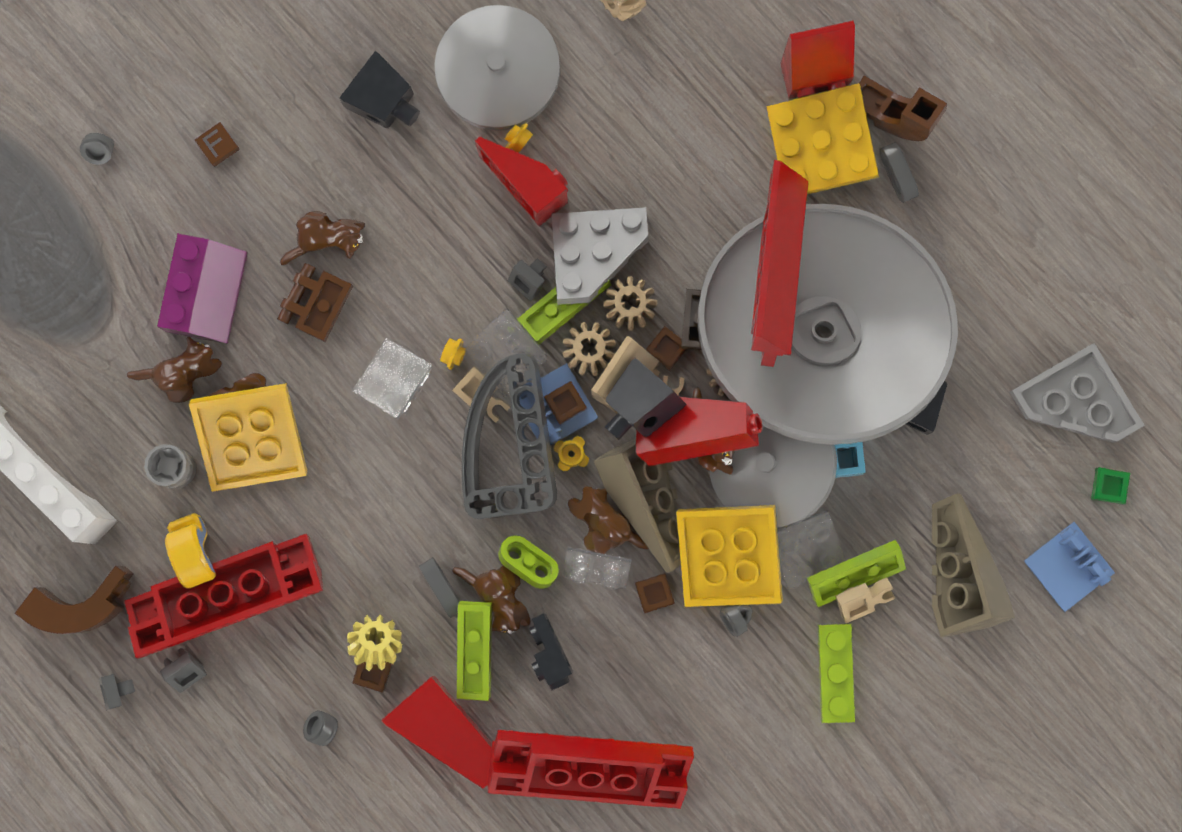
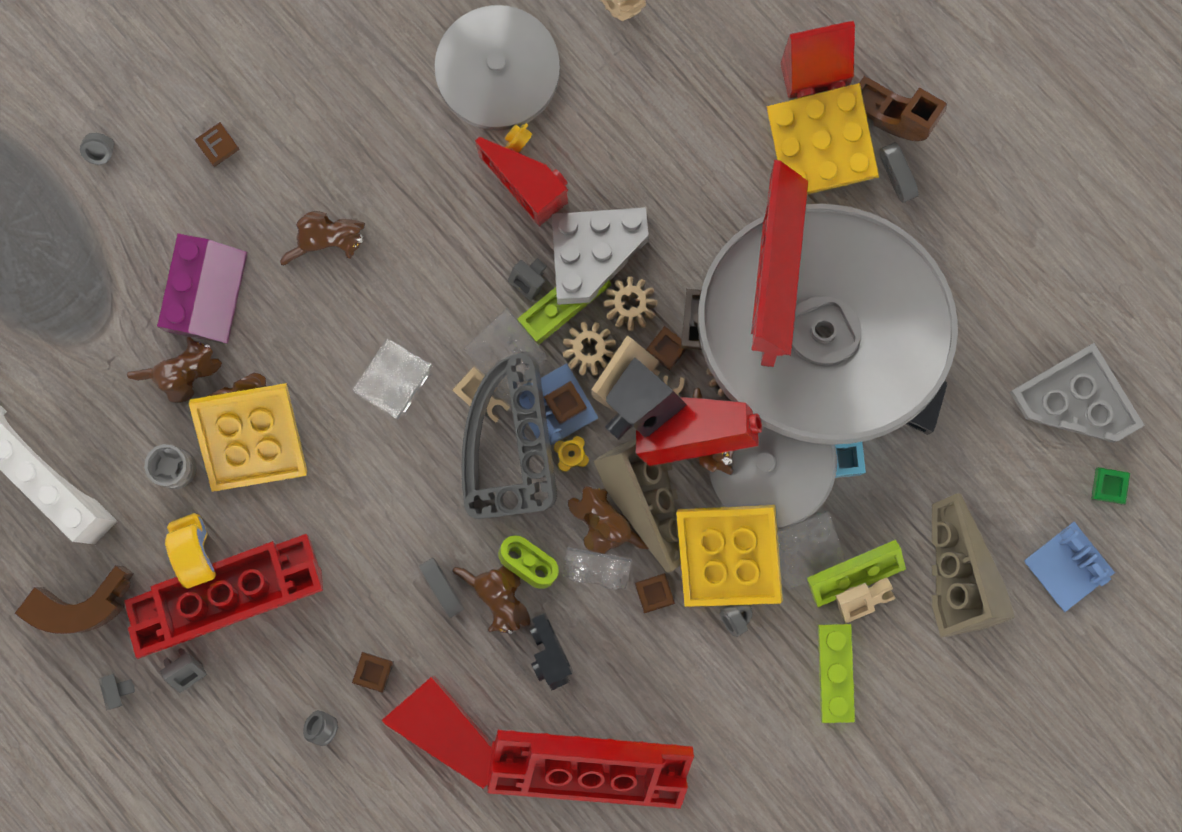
(323, 305): reddish brown plate -> none
(364, 648): light yellow gear -> none
(380, 94): black torso -> none
(453, 353): yellow plate -> none
(474, 650): lime plate -> none

